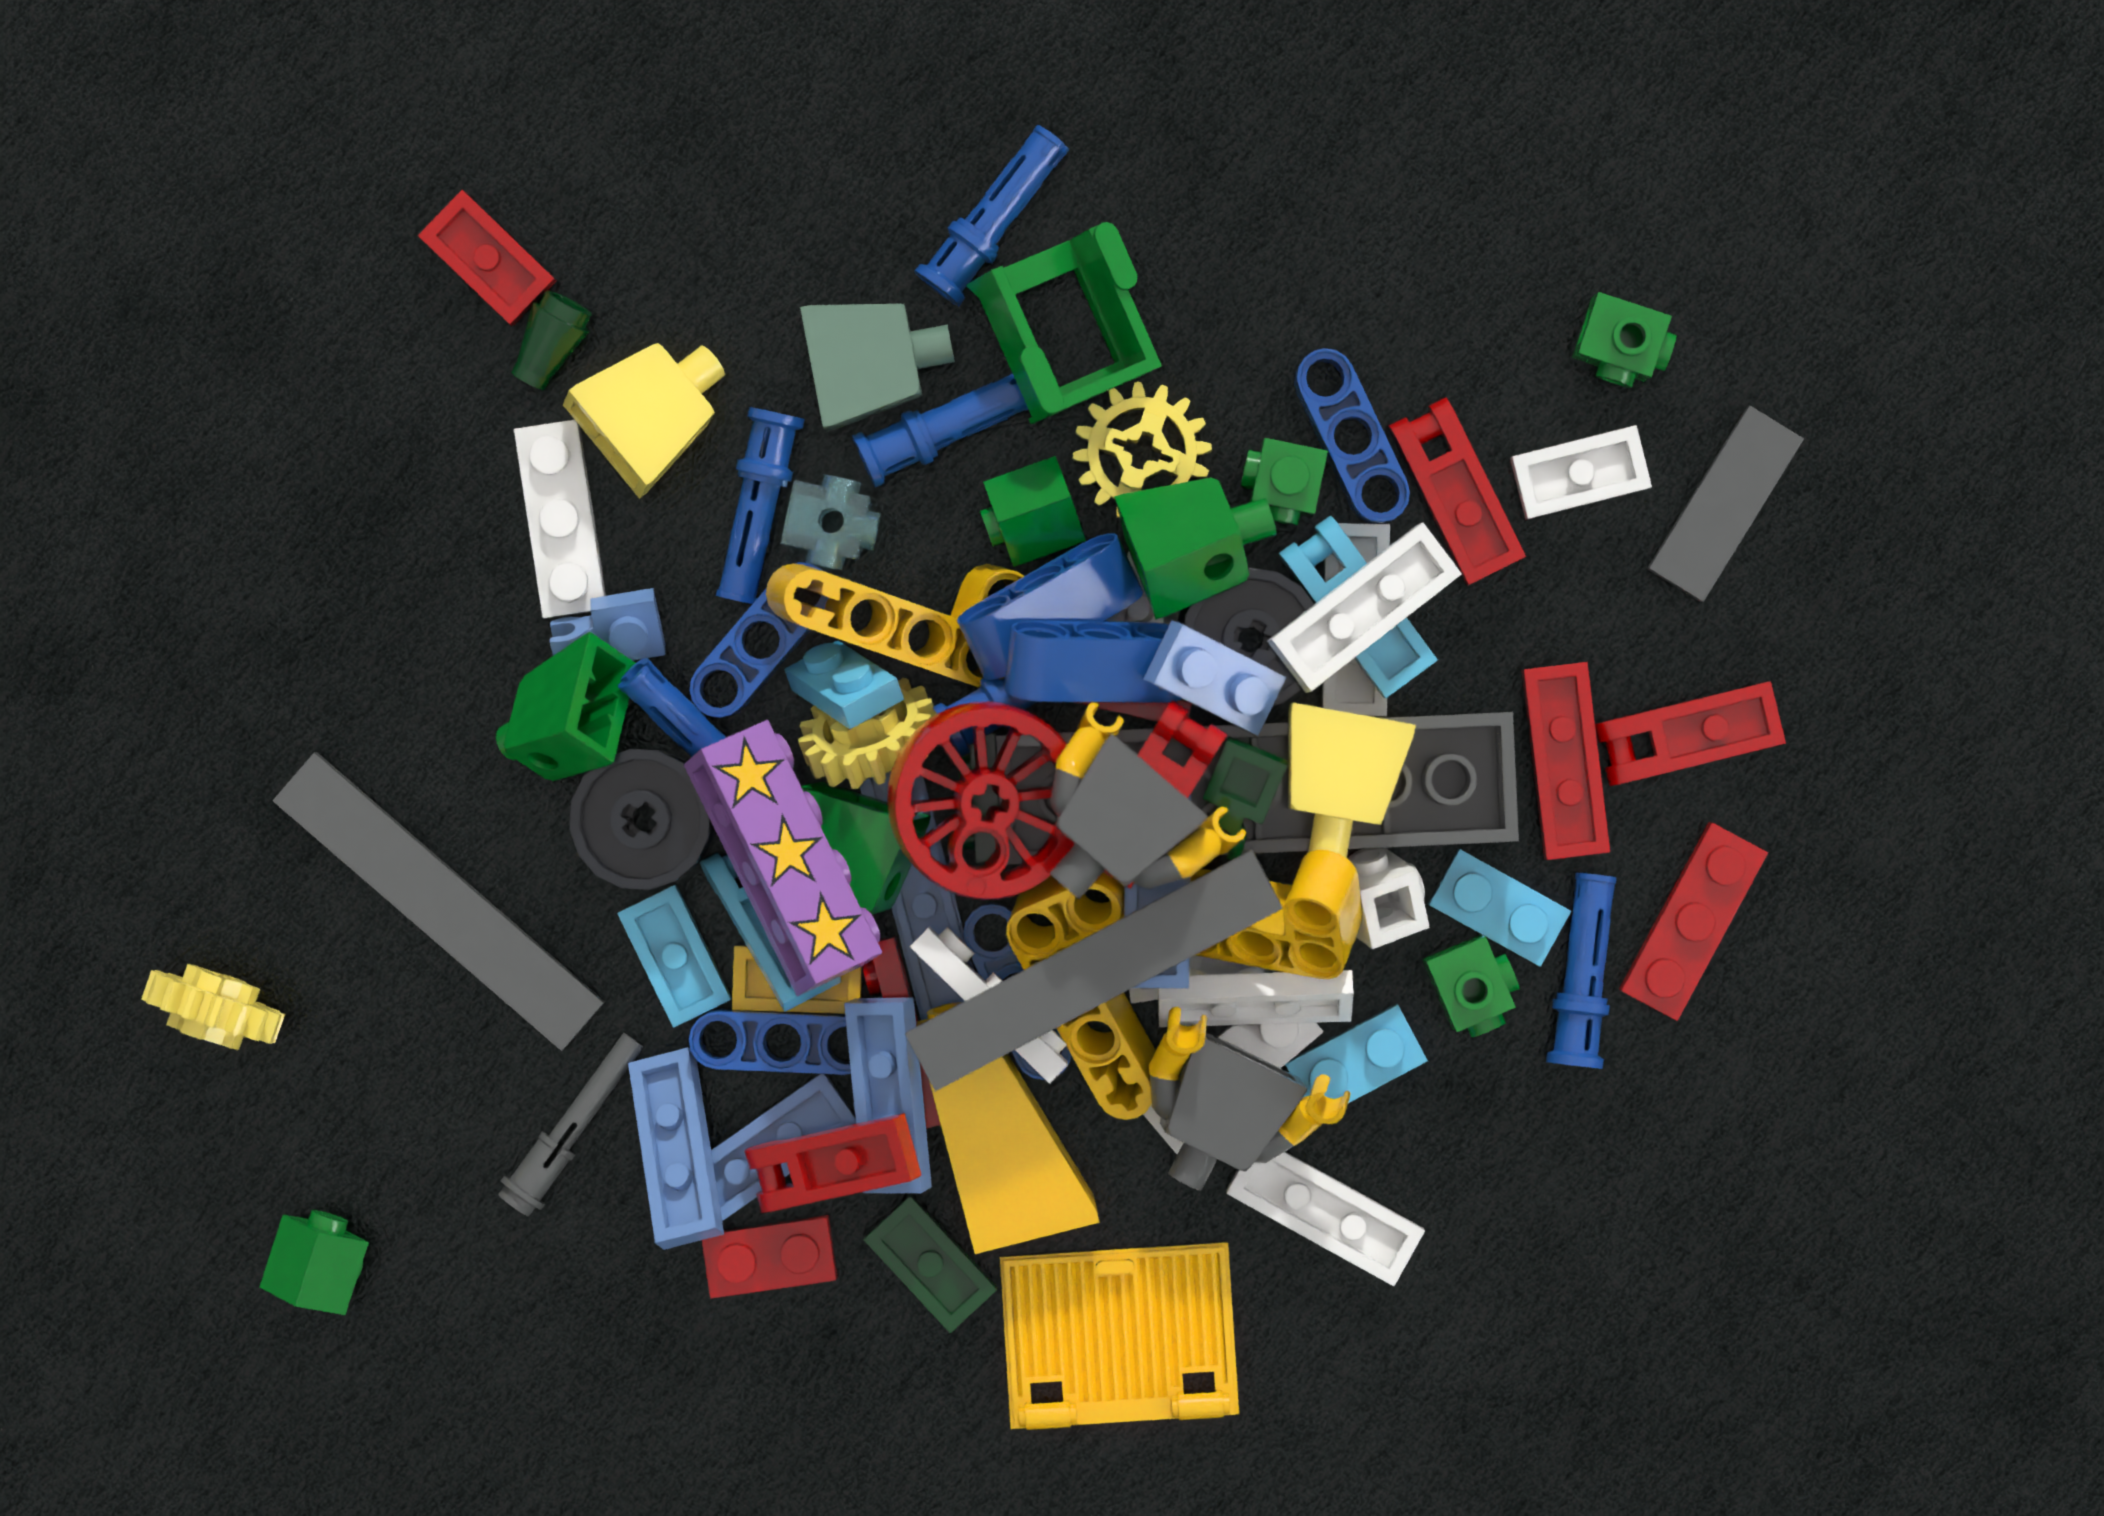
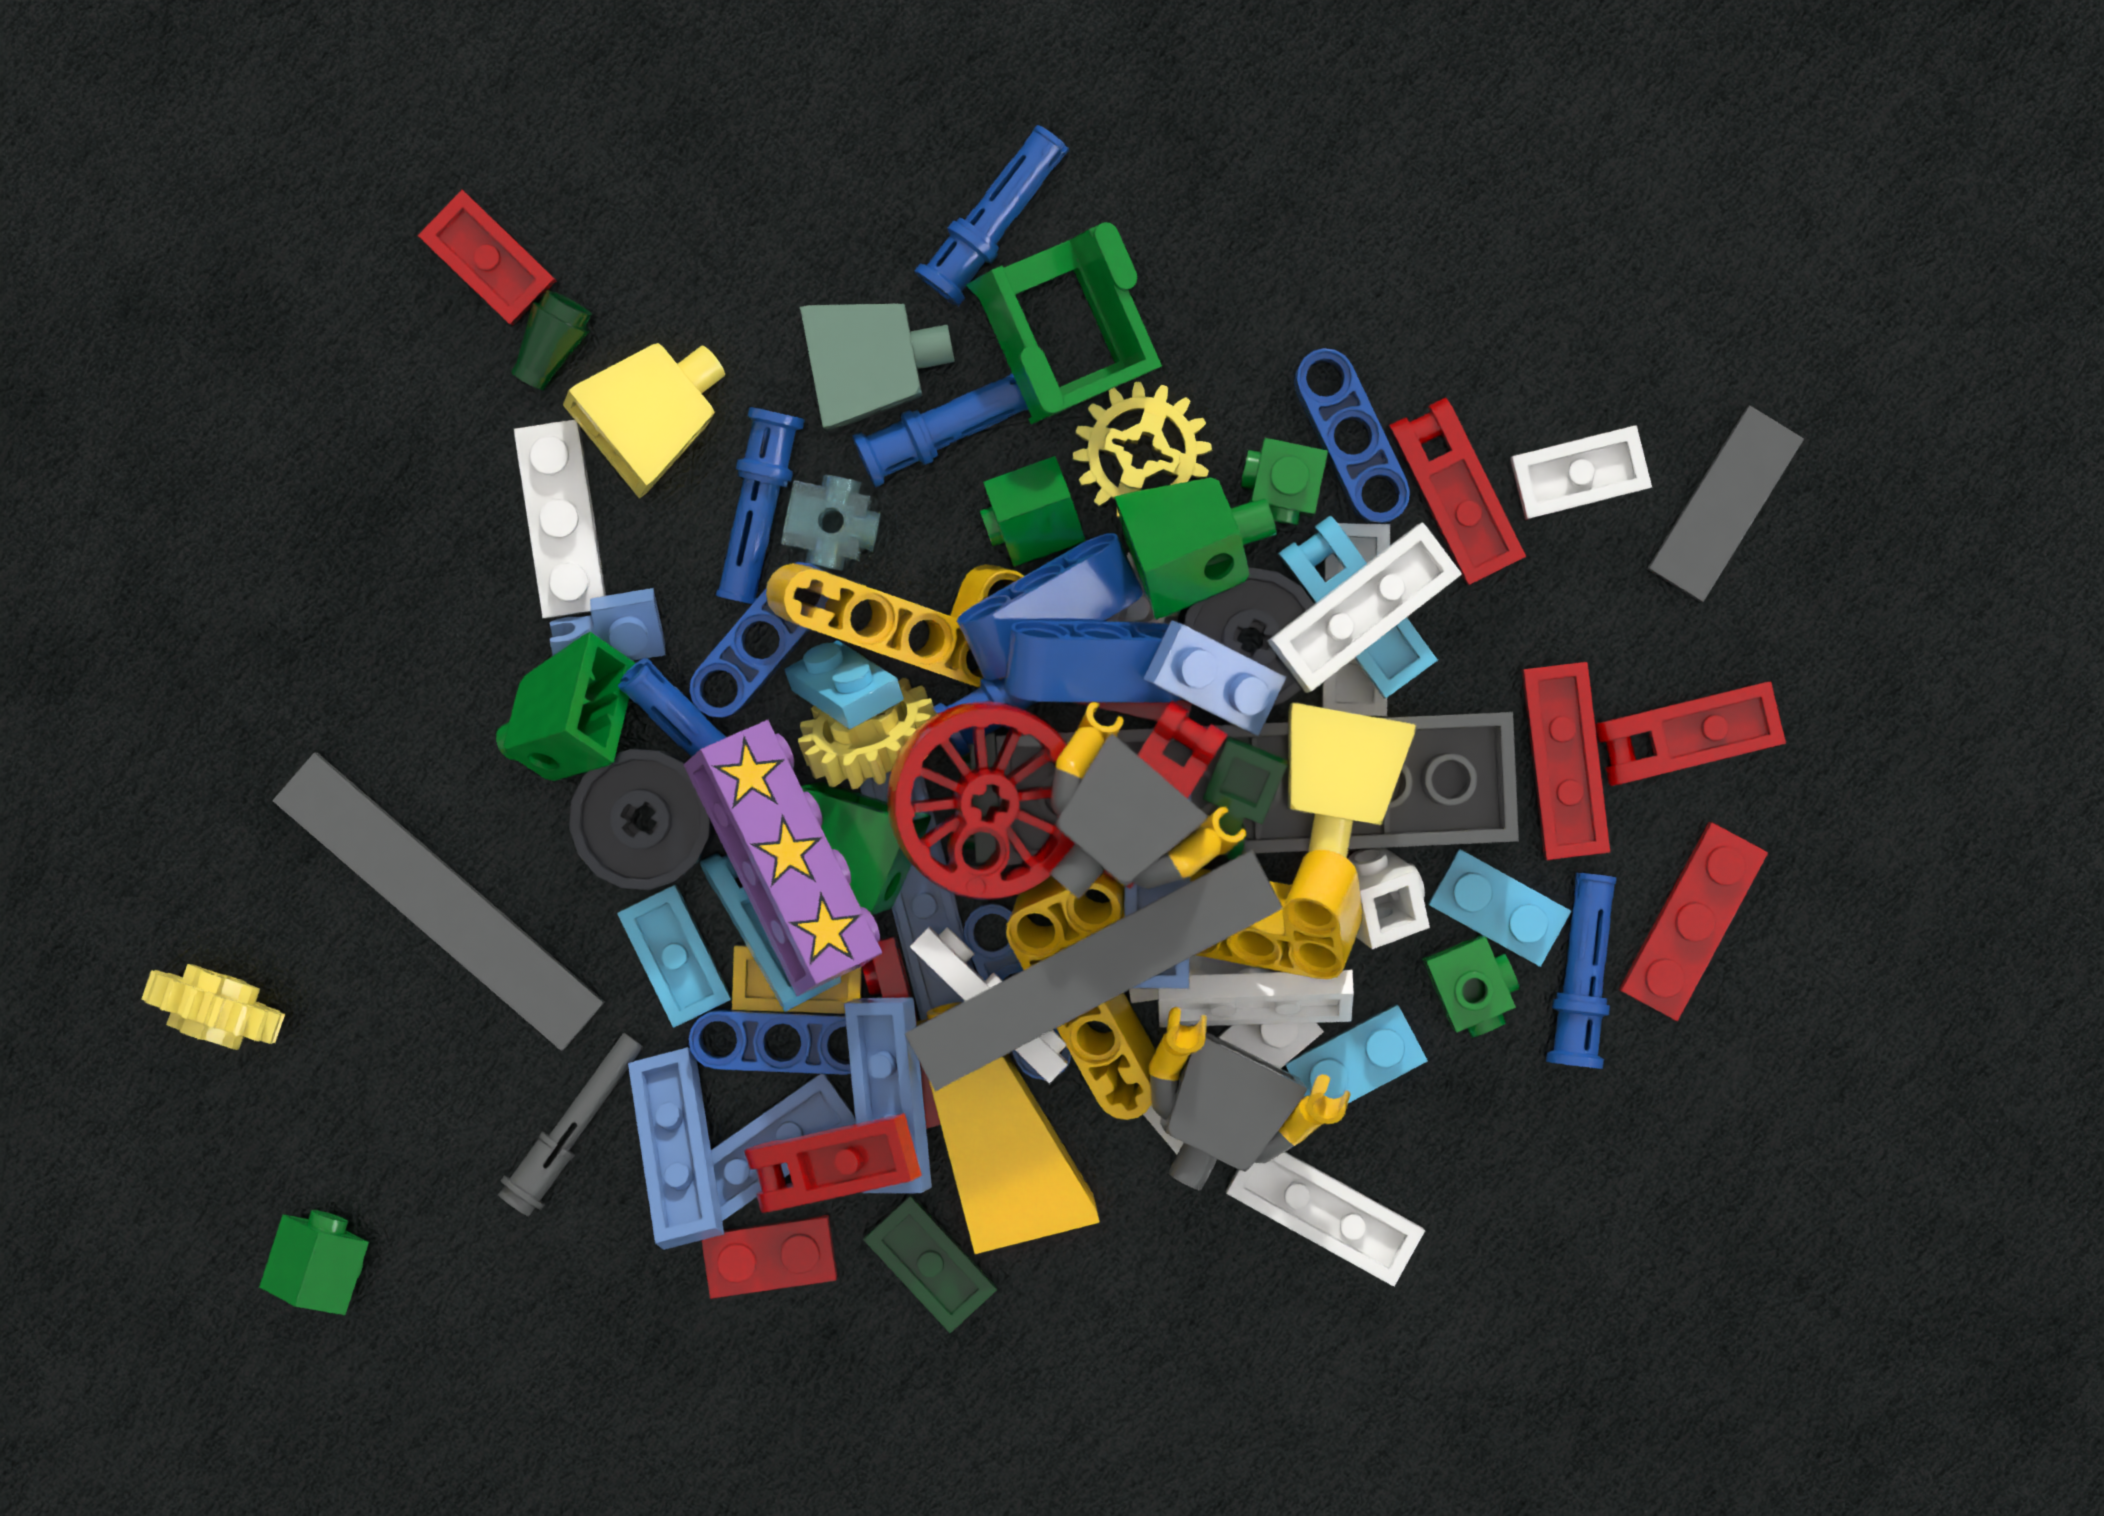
(1119, 1334): yellow window -> none
(1624, 340): green brick -> none

